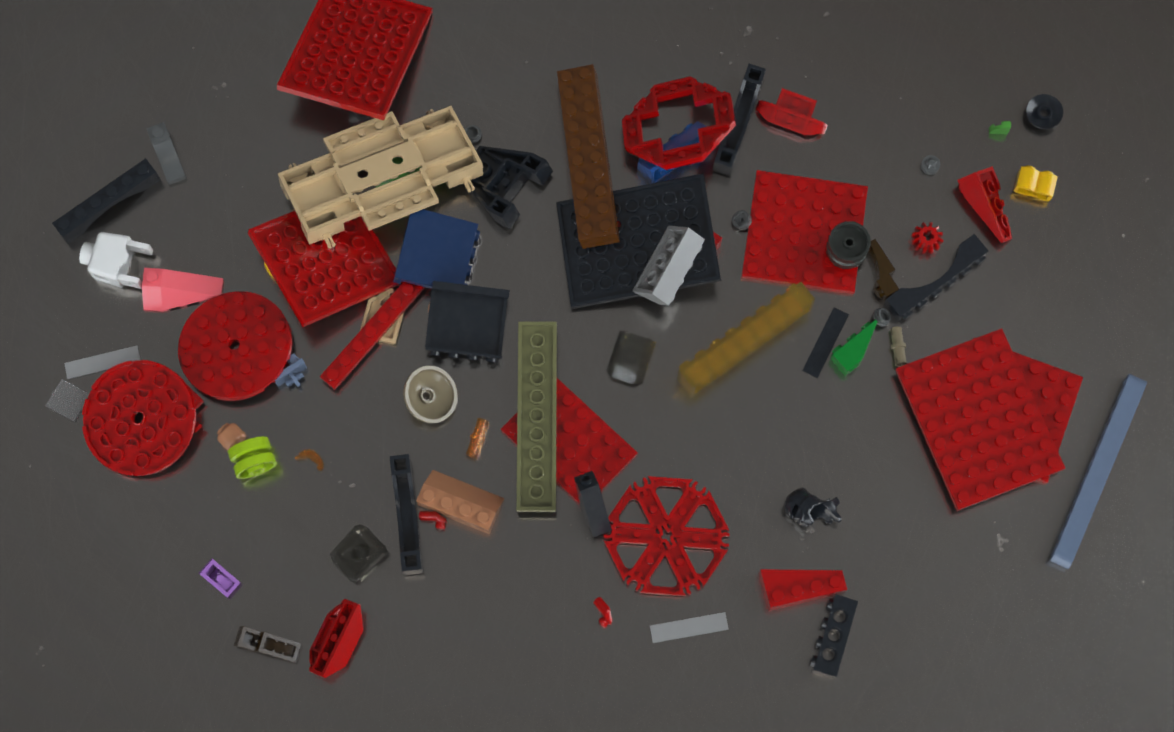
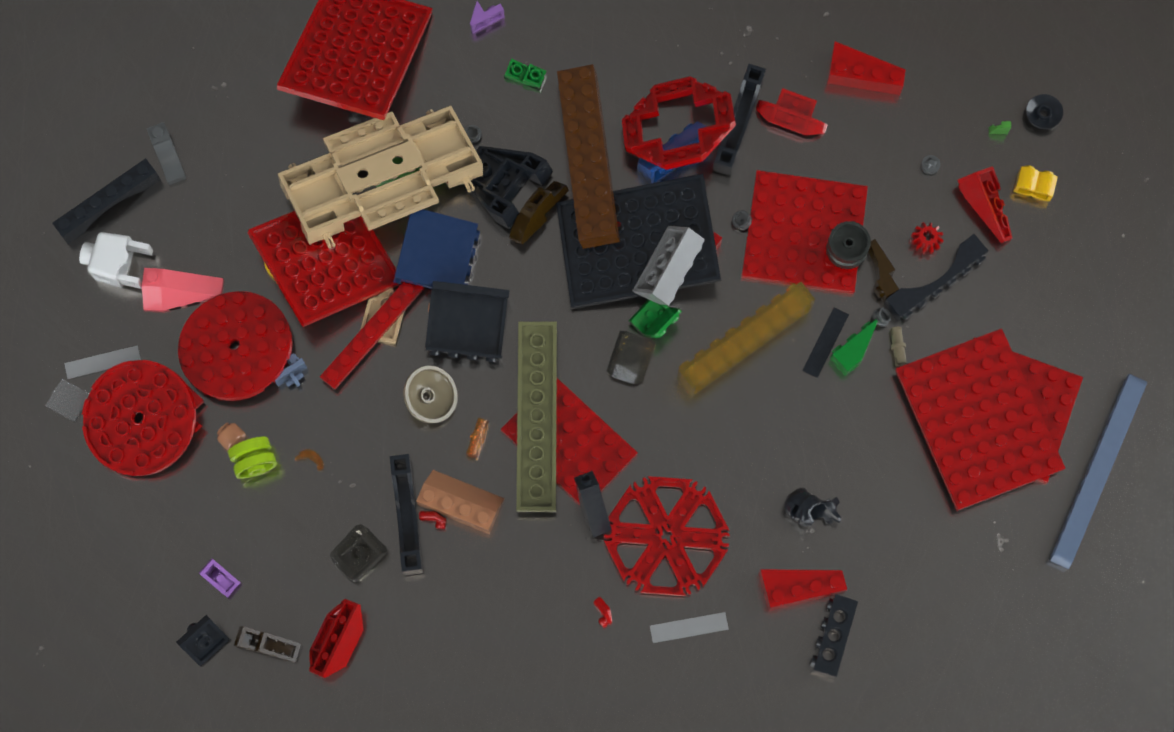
(202, 640): none -> black tile
(483, 19): none -> medium lavender slope
(524, 74): none -> green slope
(533, 212): none -> dark brown slope
(654, 318): none -> green bracket
(864, 71): none -> red wedge

